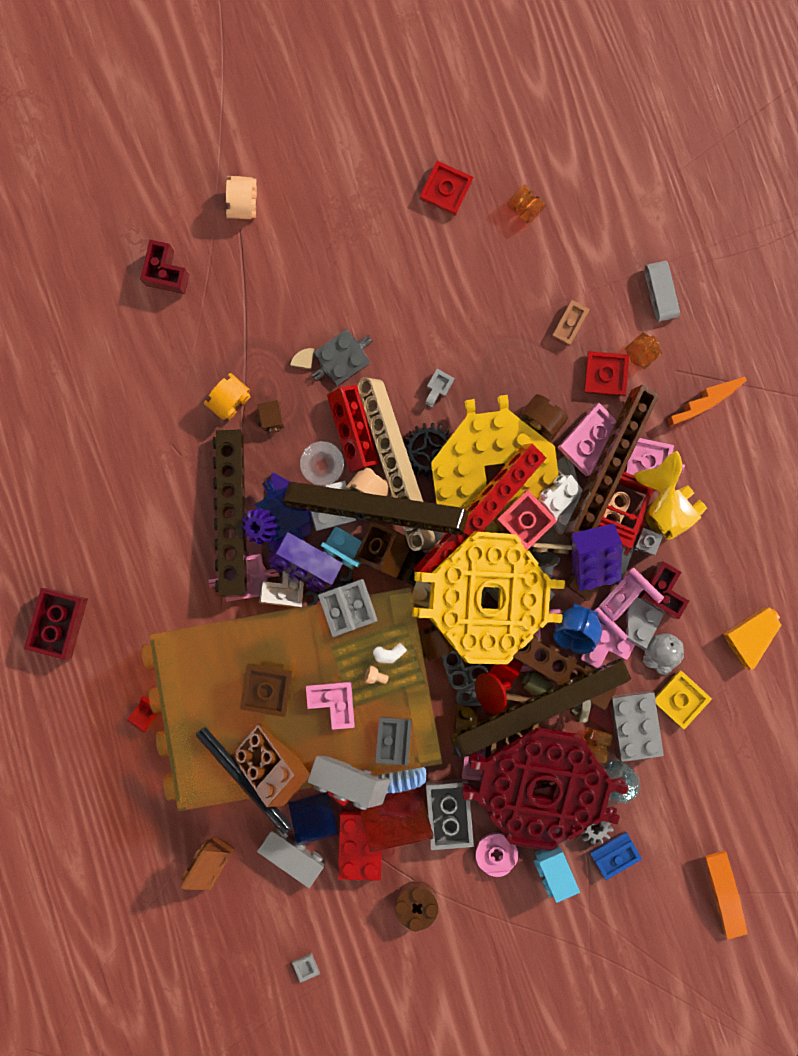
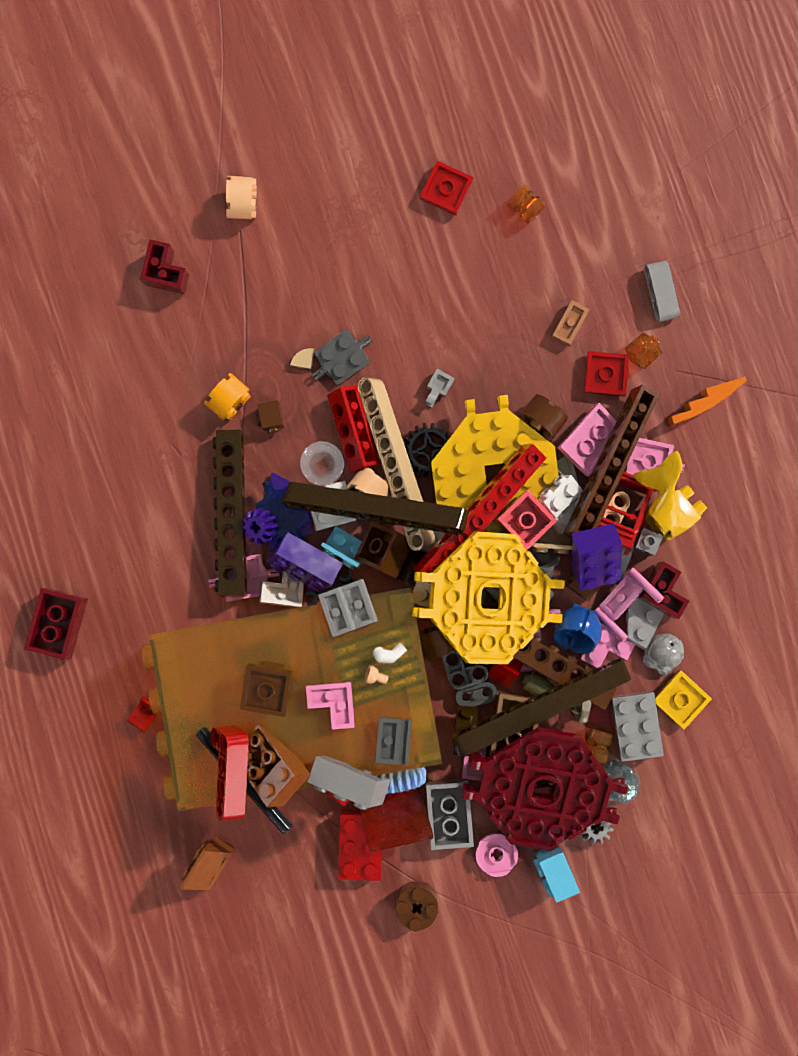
(232, 771): none -> beam
(292, 857): light grey brick -> none
(305, 967): light grey tile -> none
(313, 818): clear blue plate -> none
(491, 692): red shield -> none
(615, 855): blue plate -> none
(726, 894): orange slope -> none
(753, 635): light orange slope -> none

